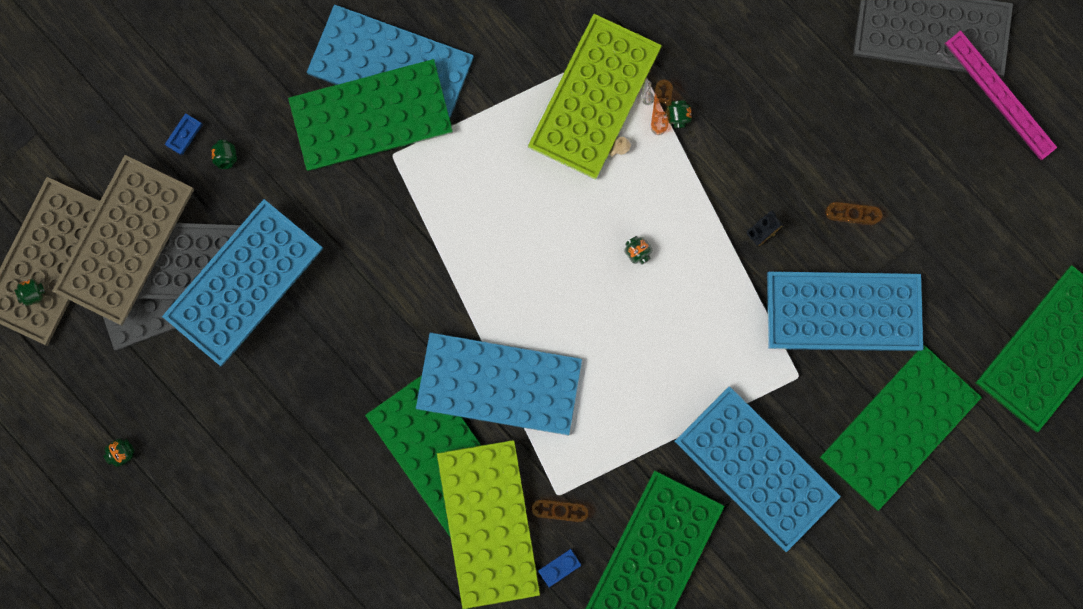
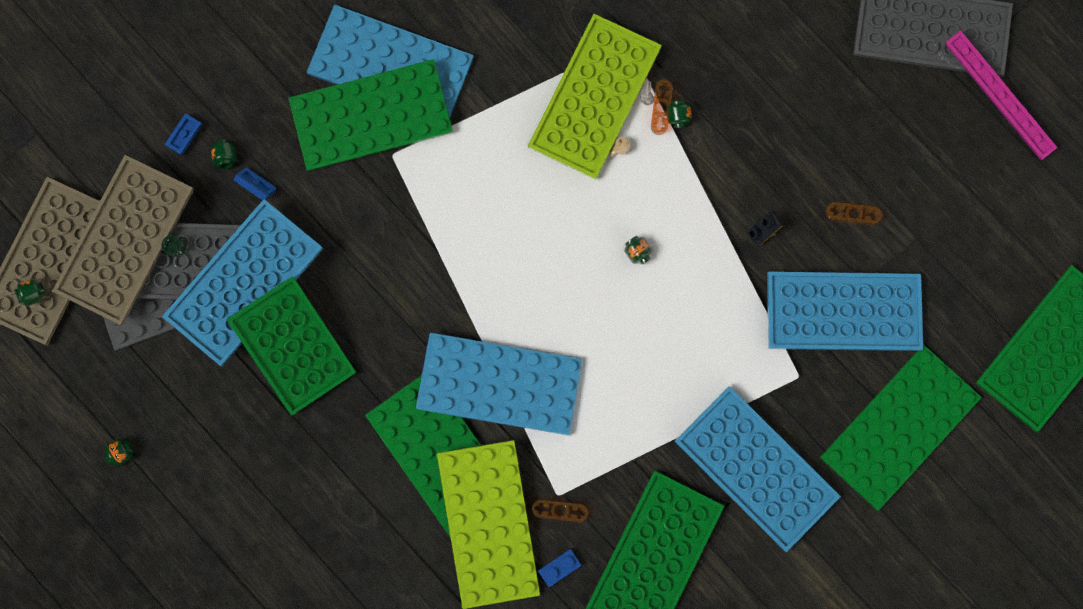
(169, 244): none -> clear green wheel
(255, 183): none -> blue plate
(291, 345): none -> green plate

